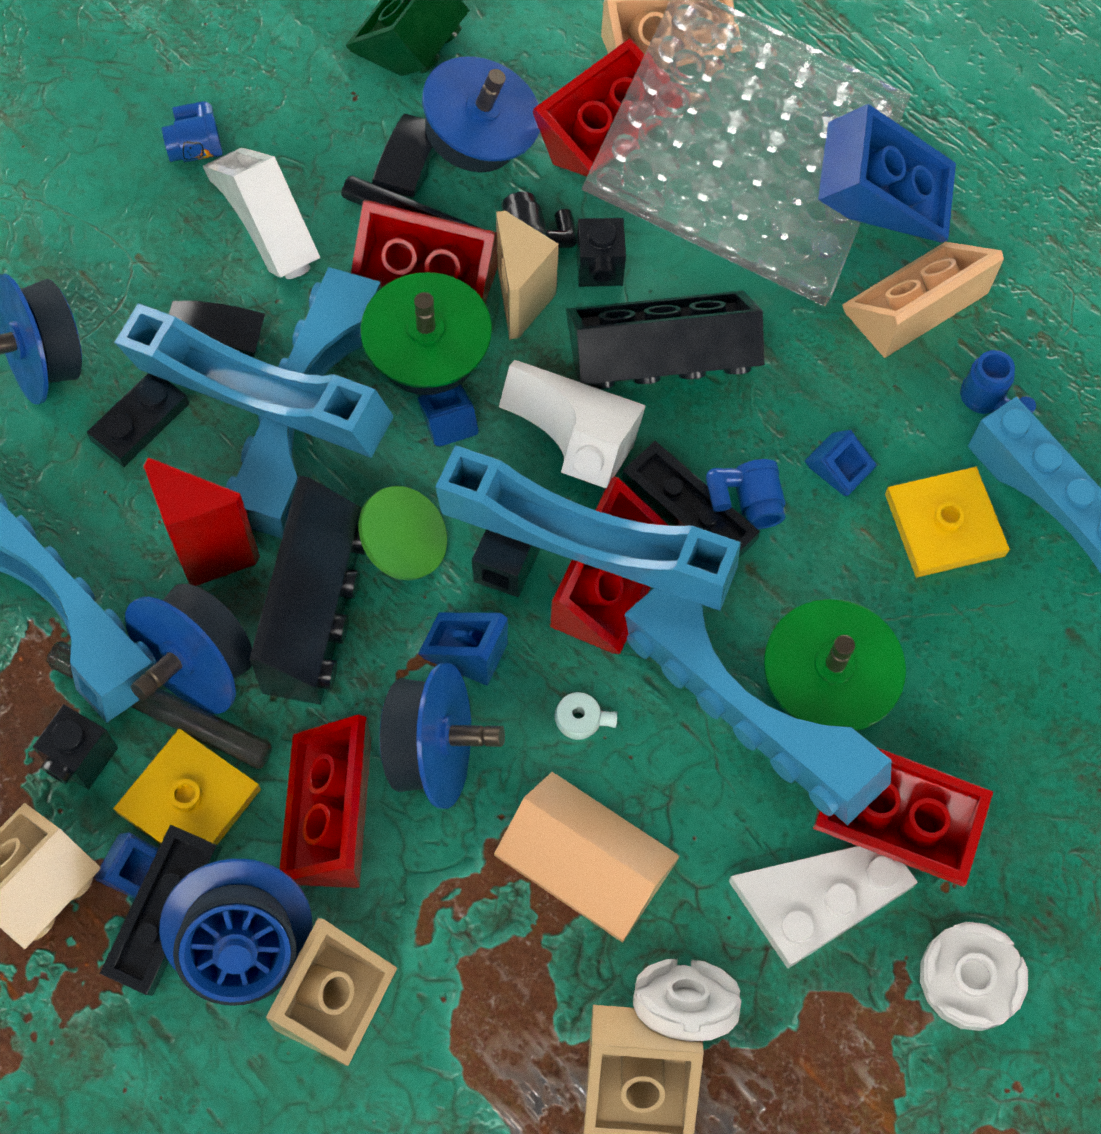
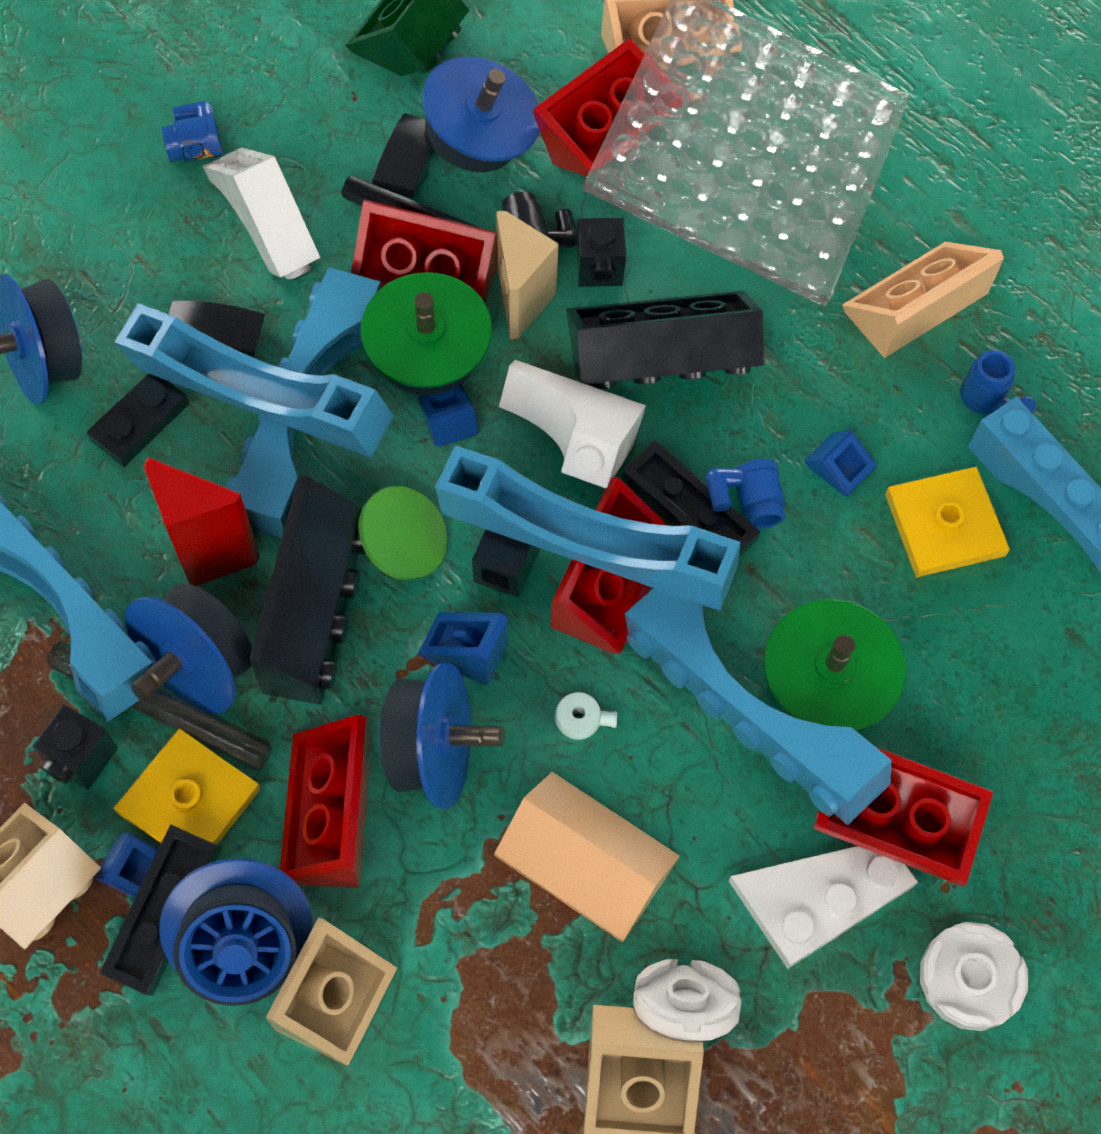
(886, 176): blue slope -> none

